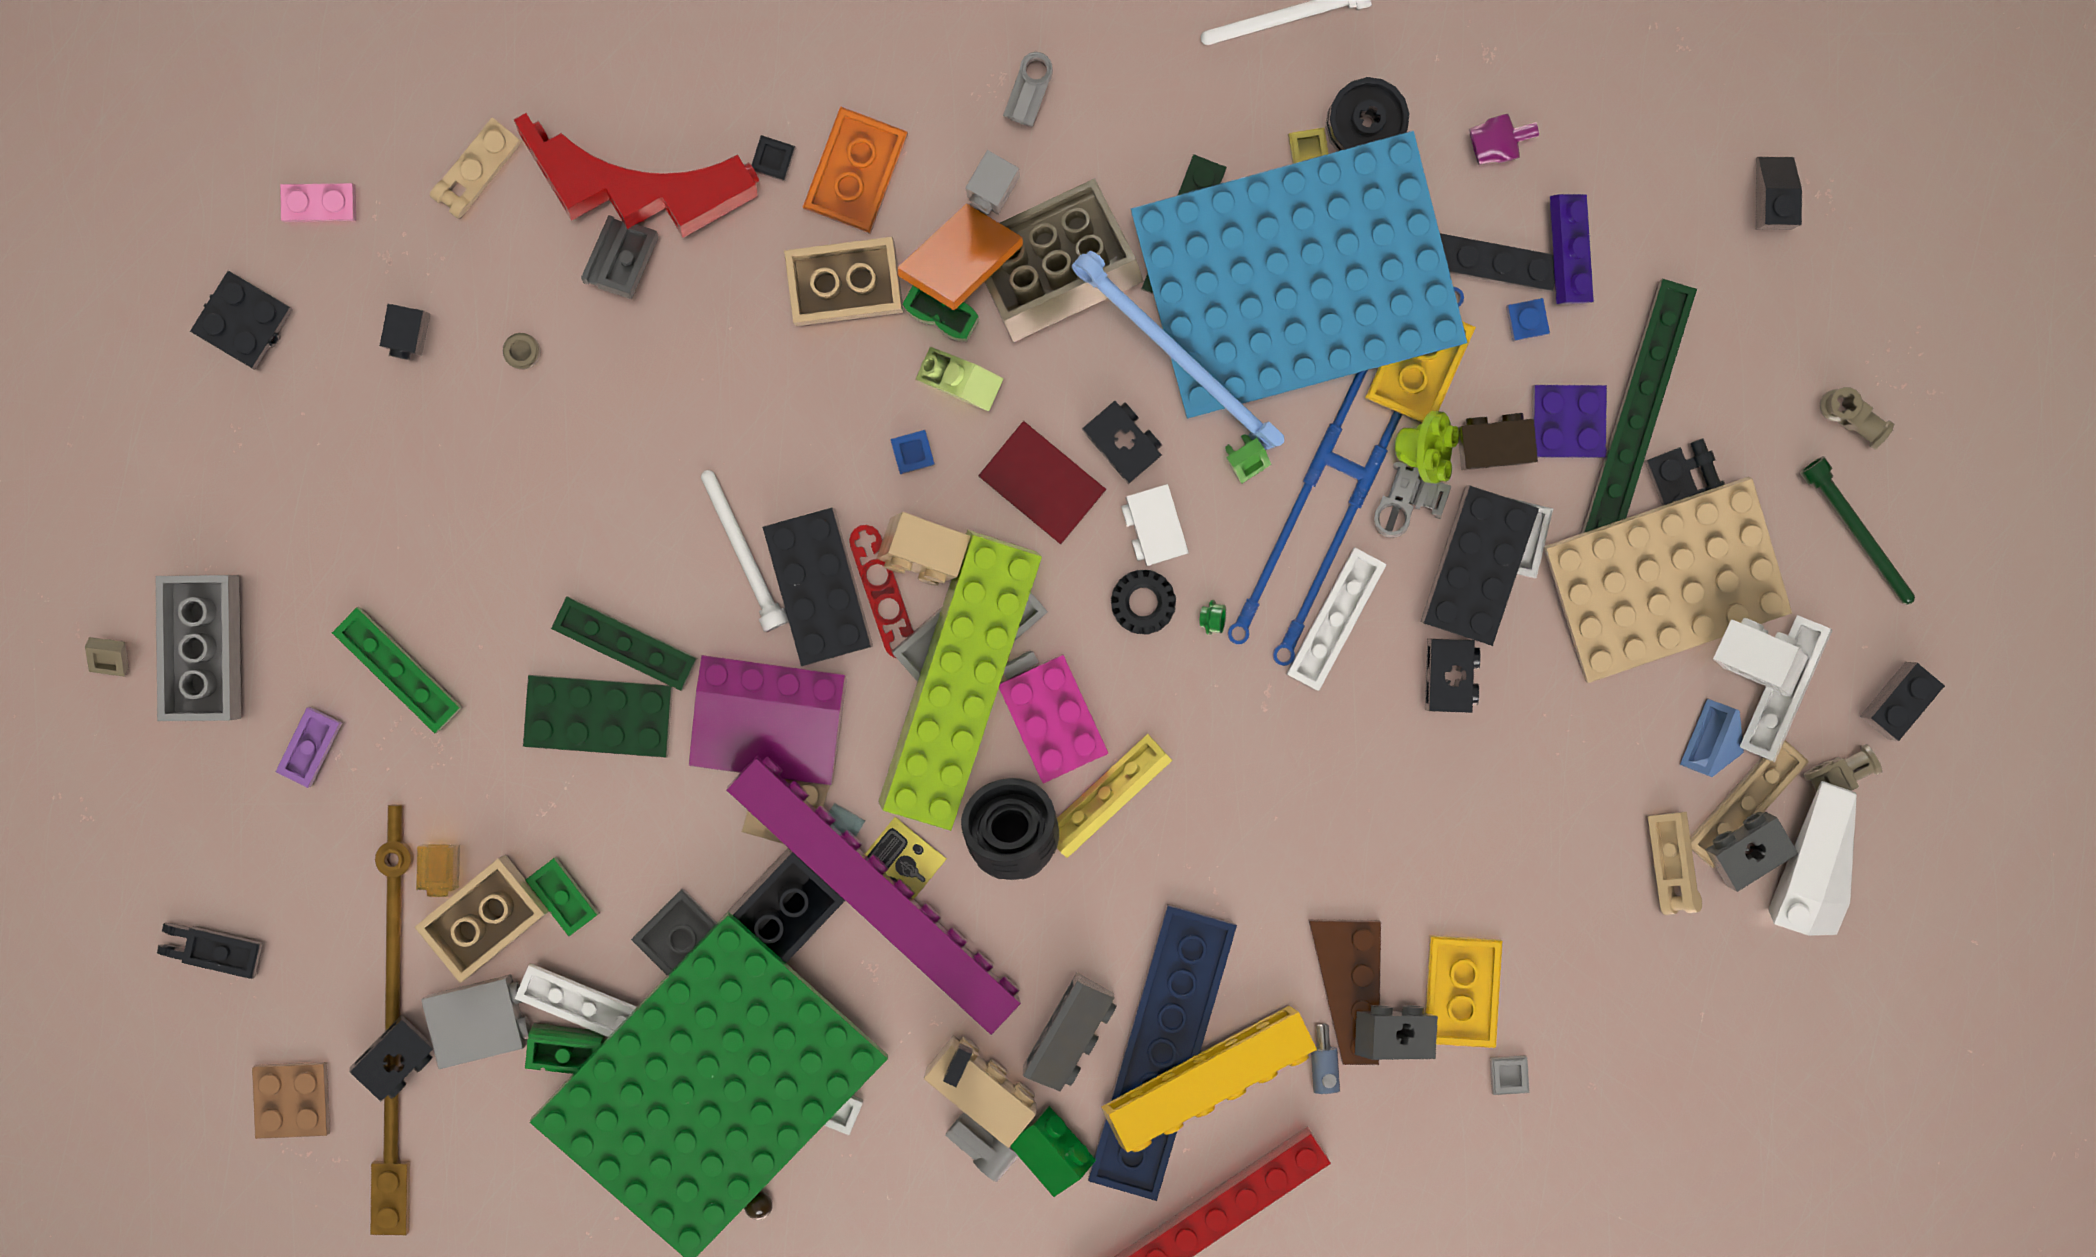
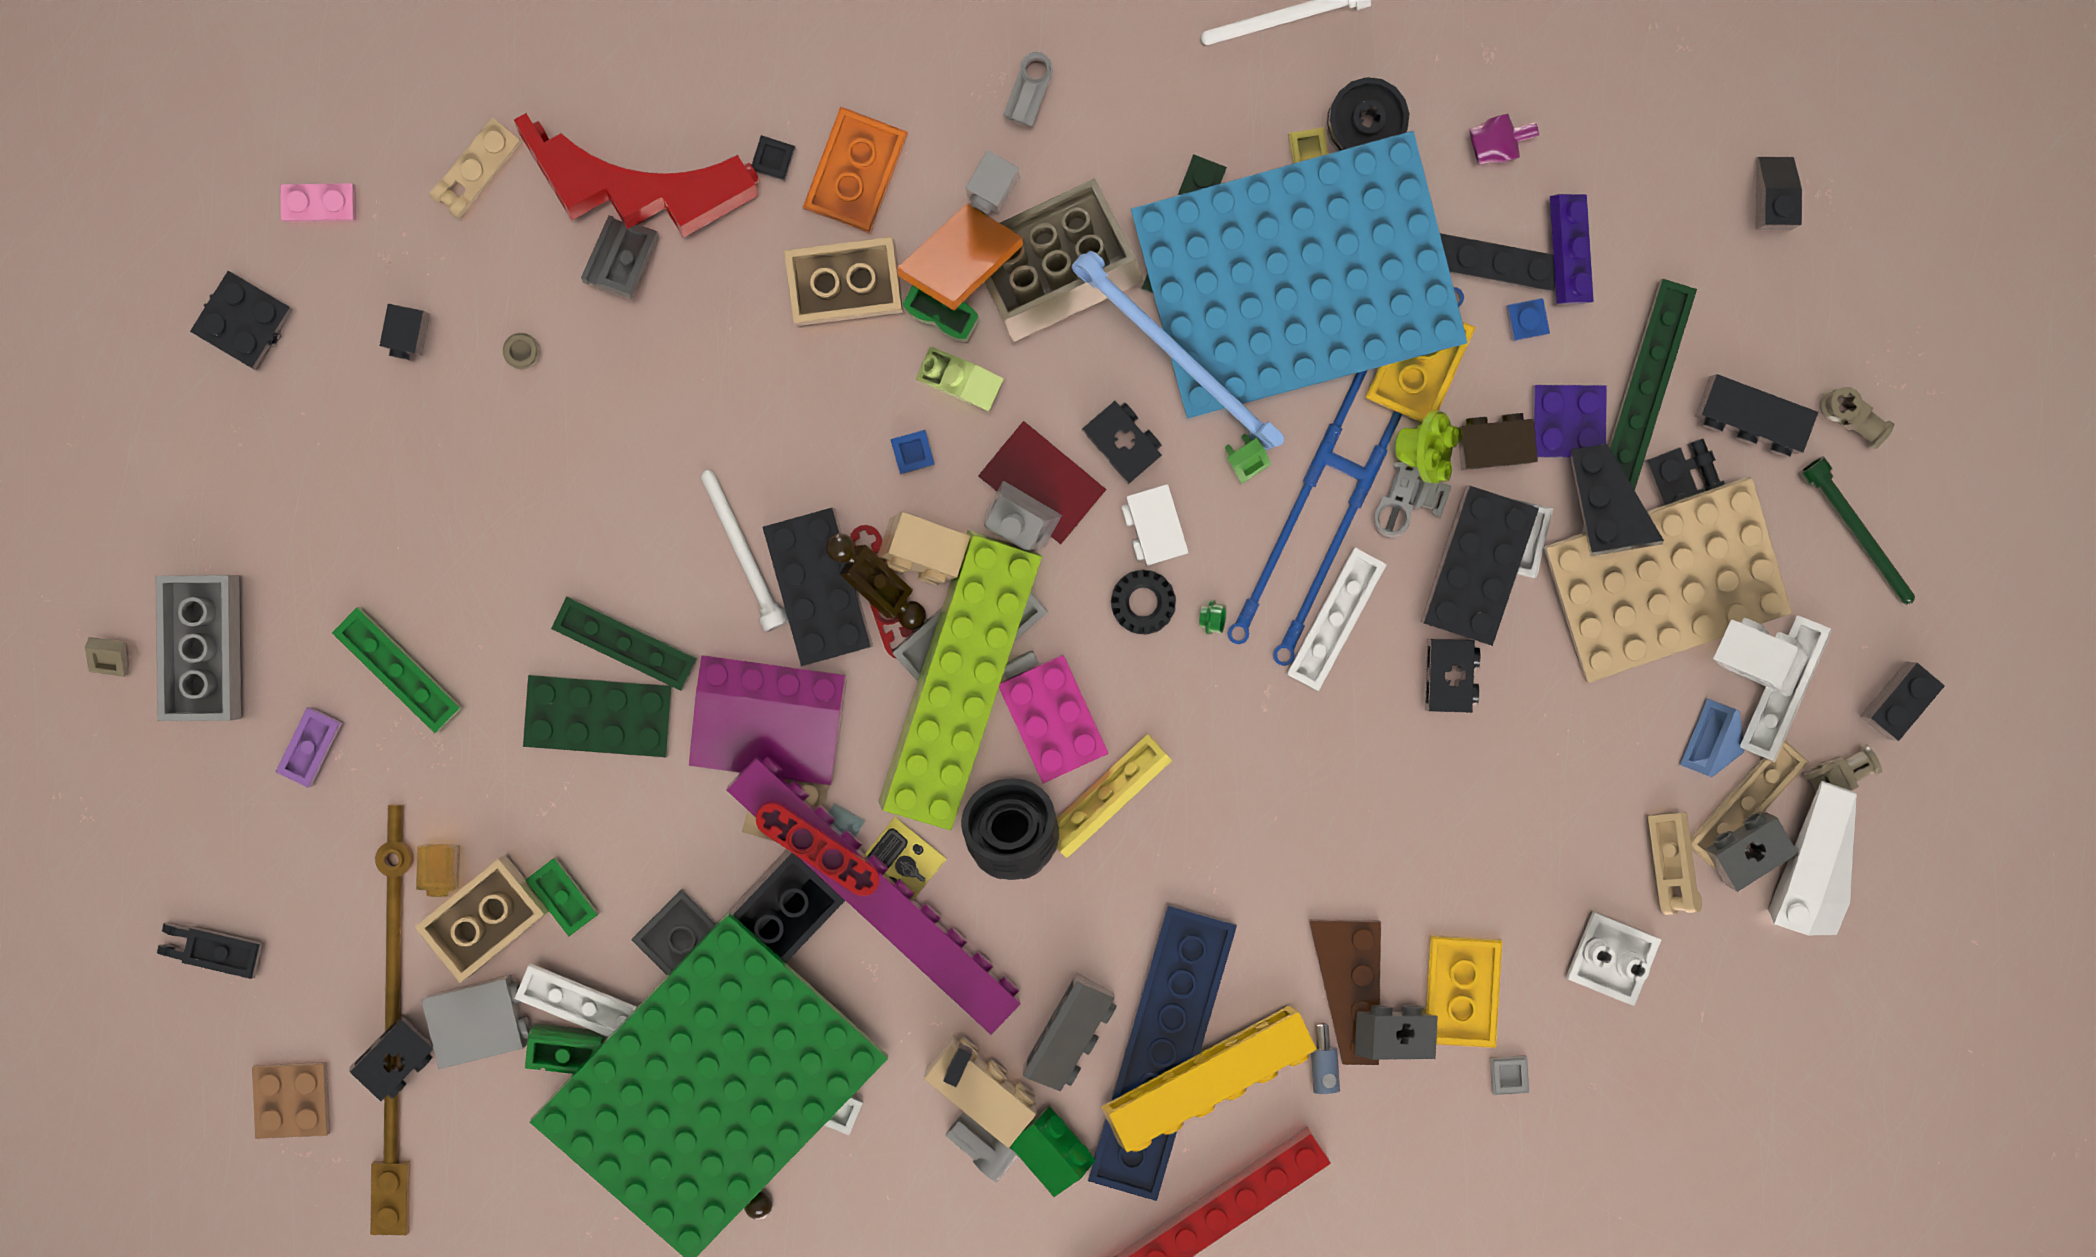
(820, 844): none -> red beam
(875, 581): none -> dark brown plate
(1020, 518): none -> light grey torso
(1609, 504): none -> black wing
(1613, 958): none -> white plate
(1755, 415): none -> black brick

